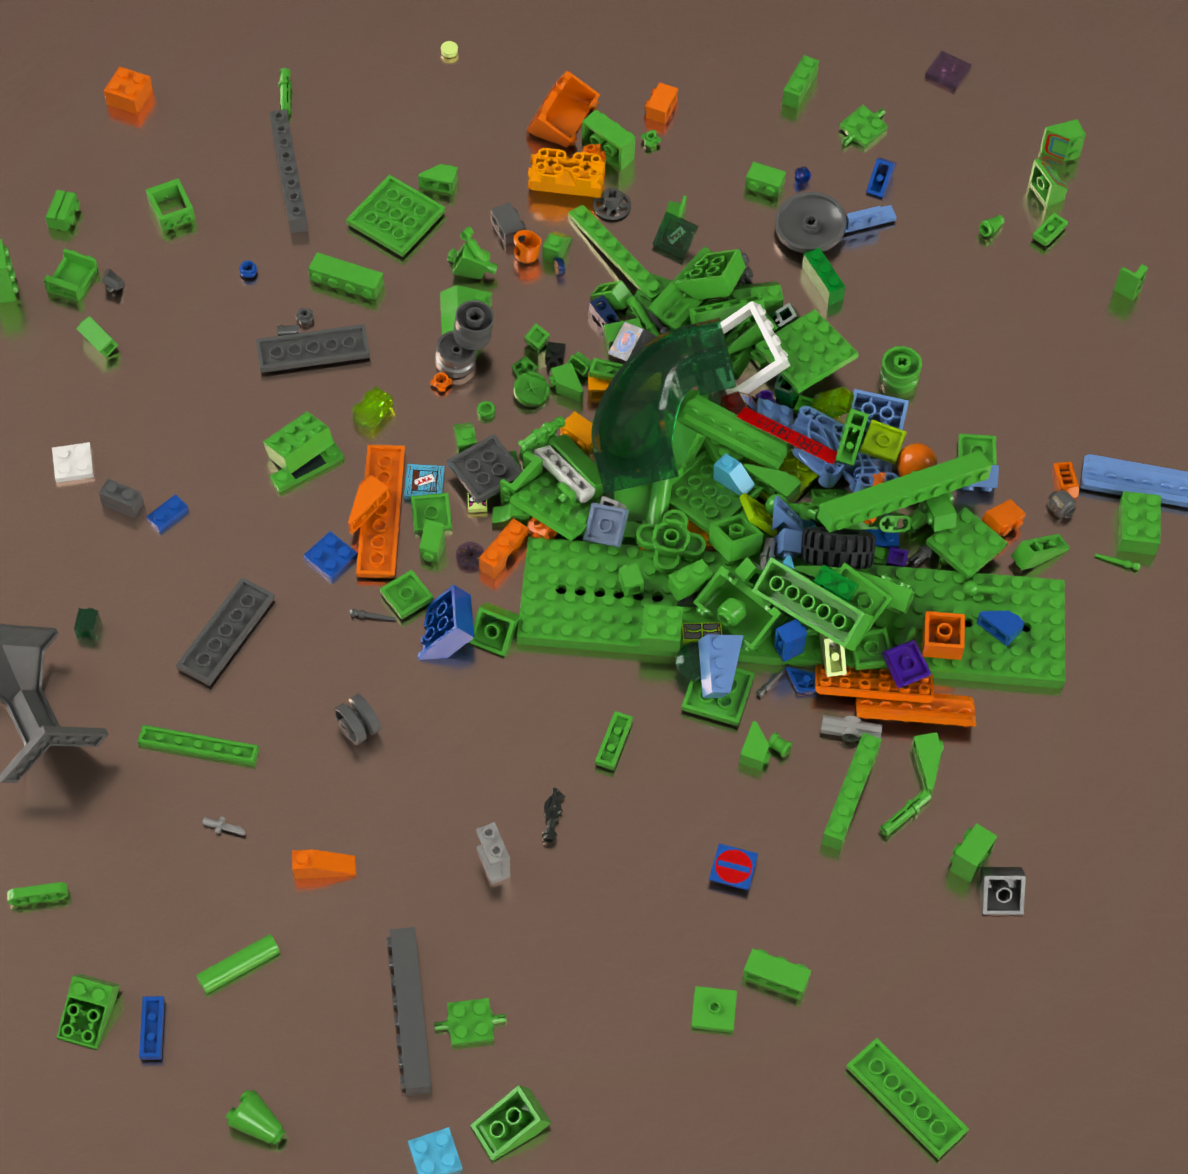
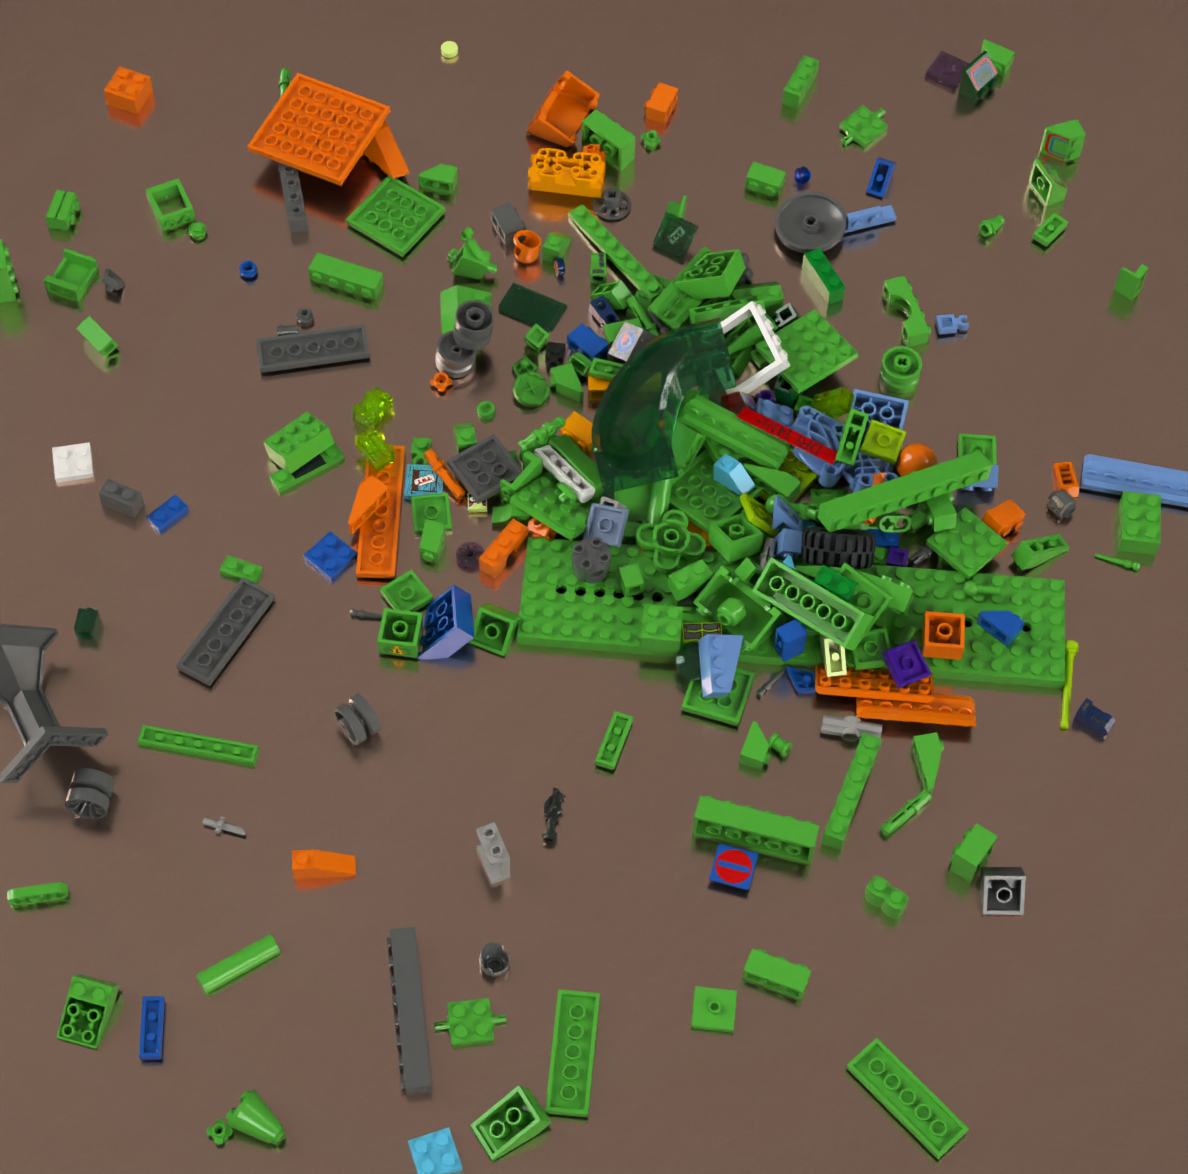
(89, 793): none -> dark grey wheel
(197, 230): none -> bright green plate
(219, 1138): none -> bright green plate
(237, 568): none -> bright green plate
(319, 129): none -> orange plate
(374, 448): none -> clear neon green brick
(385, 153): none -> orange wedge
(400, 633): none -> bright green brick
(419, 447): none -> bright green plate
(439, 467): none -> orange pin
(494, 959): none -> dark grey hair
(531, 307): none -> clear green window
(572, 1053): none -> bright green plate
(587, 343): none -> blue brick
(591, 560): none -> dark grey brick
(598, 268): none -> bright green leg
(755, 829): none -> bright green brick
(889, 899): none -> bright green brick
(899, 293): none -> bright green arch
(949, 324): none -> medium blue plate
(978, 77): none -> dark green slope
(1000, 56): none -> bright green slope
(1071, 649): none -> lime piece
(1094, 718): none -> dark blue leg

